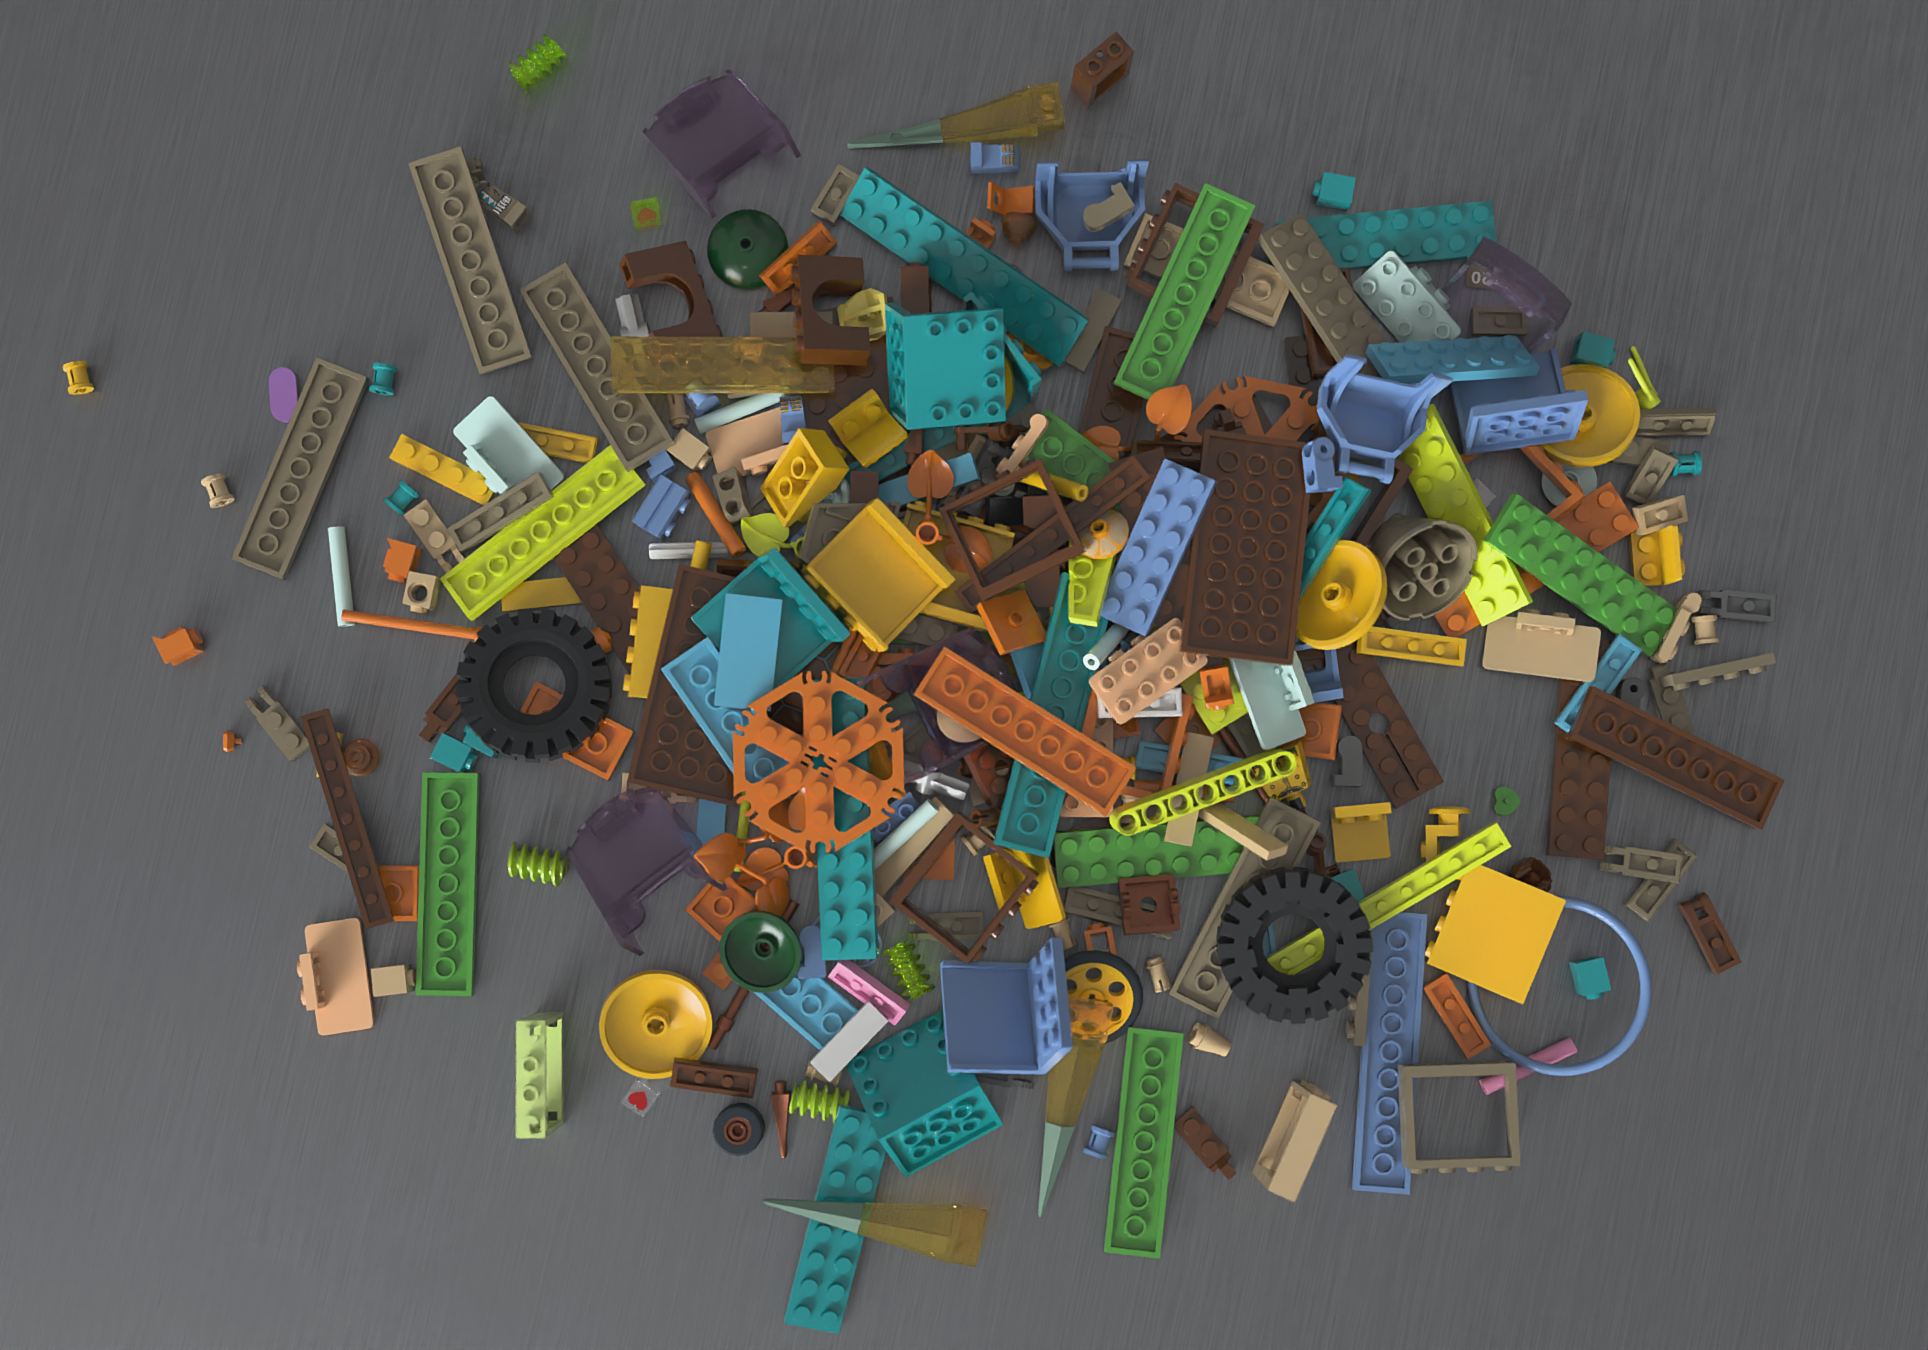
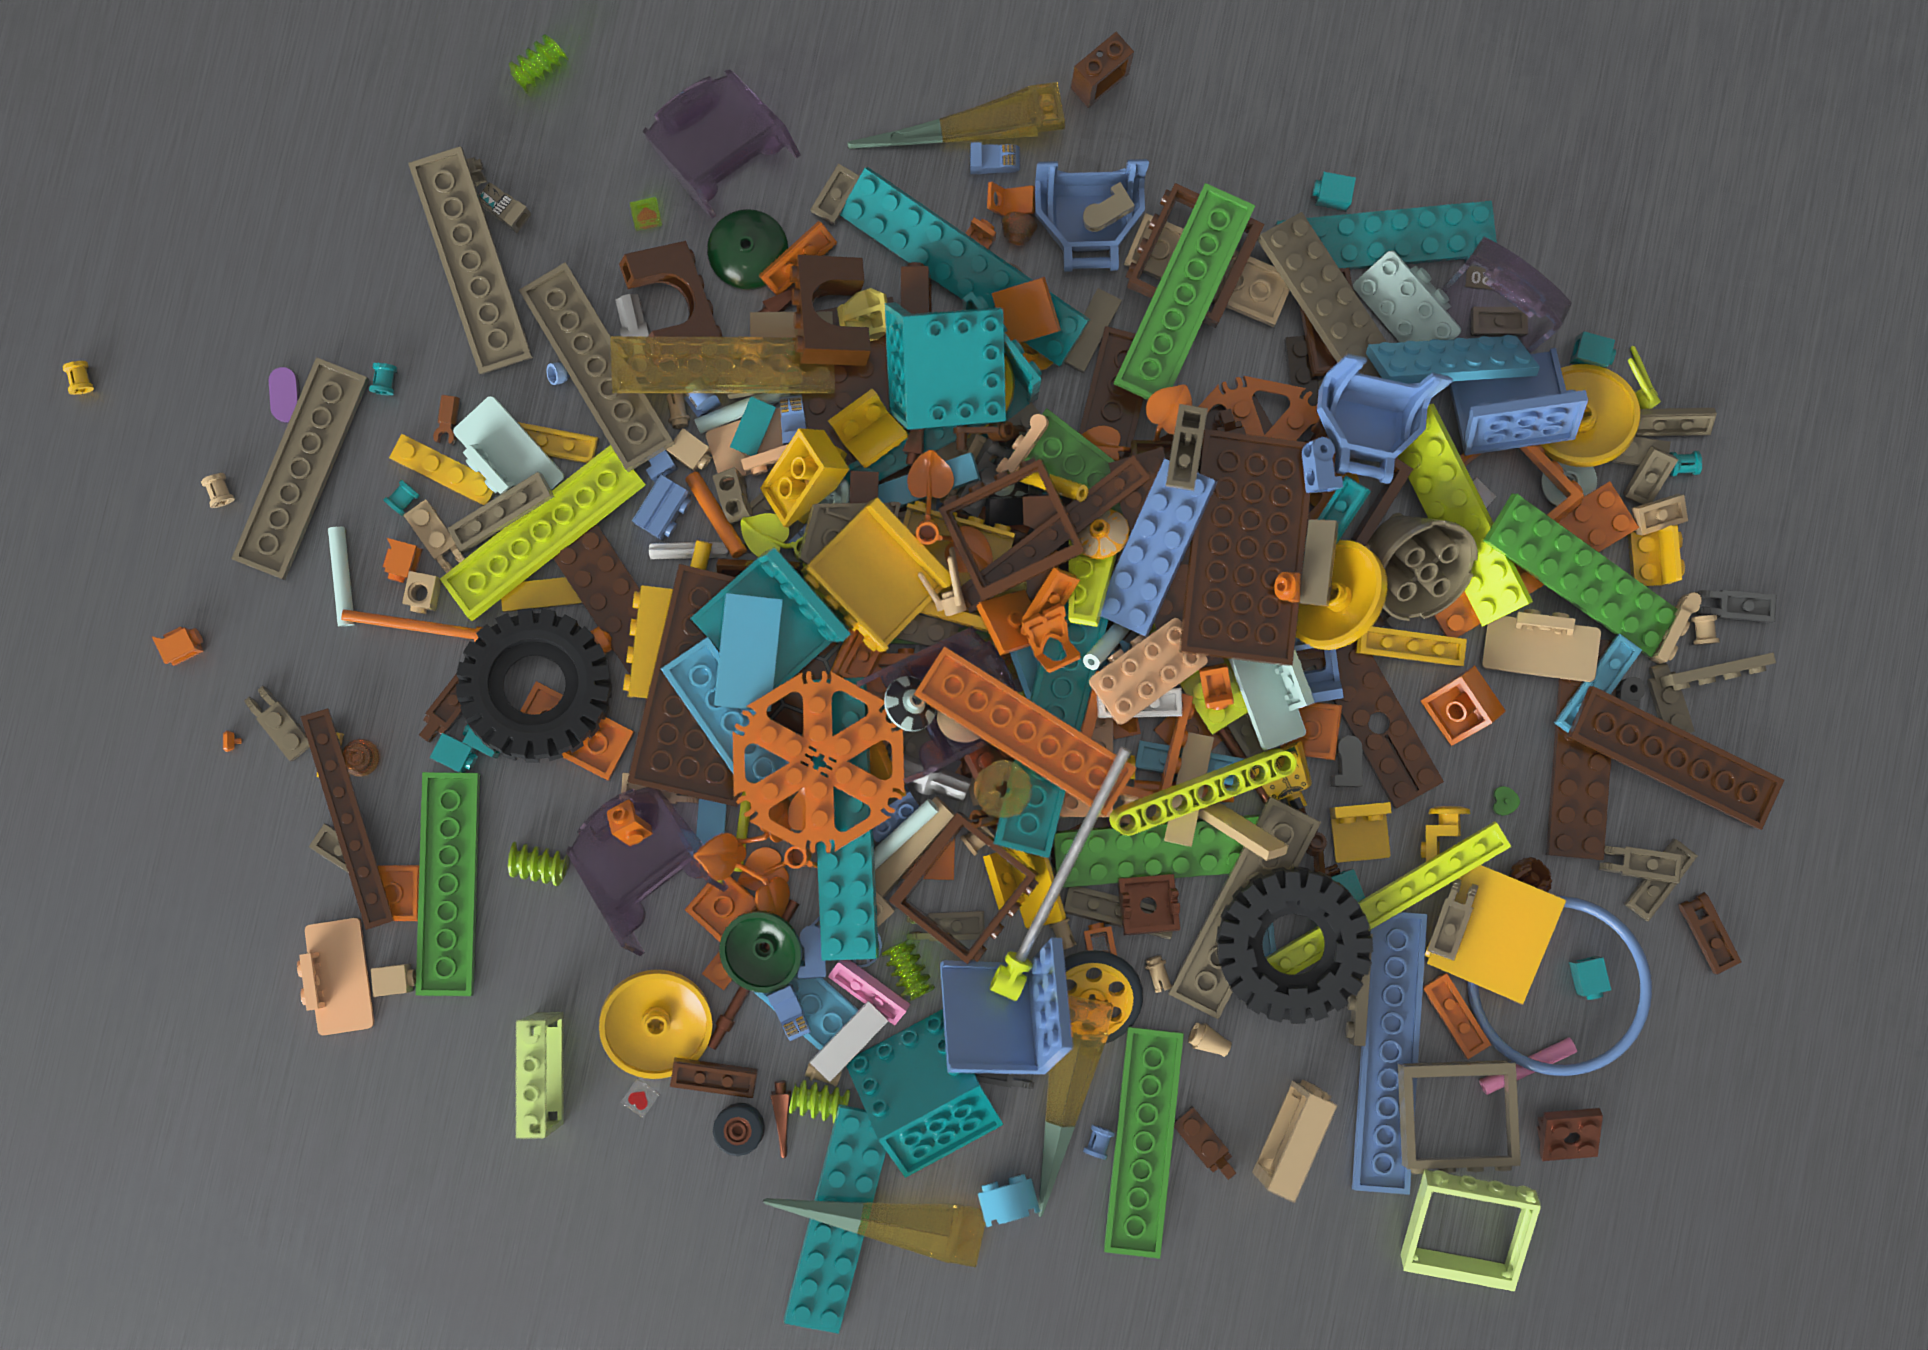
(447, 418): none -> dark orange bar
(557, 373): none -> light blue hinge
(628, 825): none -> orange bracket
(753, 427): none -> teal tile
(789, 1012): none -> medium blue leg
(901, 707): none -> dish
(952, 600): none -> tan plant
(1008, 1201): none -> medium azure brick
(1009, 980): none -> flat silver piece
(1014, 801): none -> clear yellow plate
(1027, 310): none -> orange tile
(1045, 625): none -> orange piece
(1055, 590): none -> orange hinge
(1186, 447): none -> dark tan slope
(1288, 586): none -> orange plate
(1318, 562): none -> dark tan tile
(1452, 923): none -> dark tan hinge
(1463, 706): none -> orange slope
(1466, 1268): none -> yellowish green window
(1559, 1124): none -> copper piece

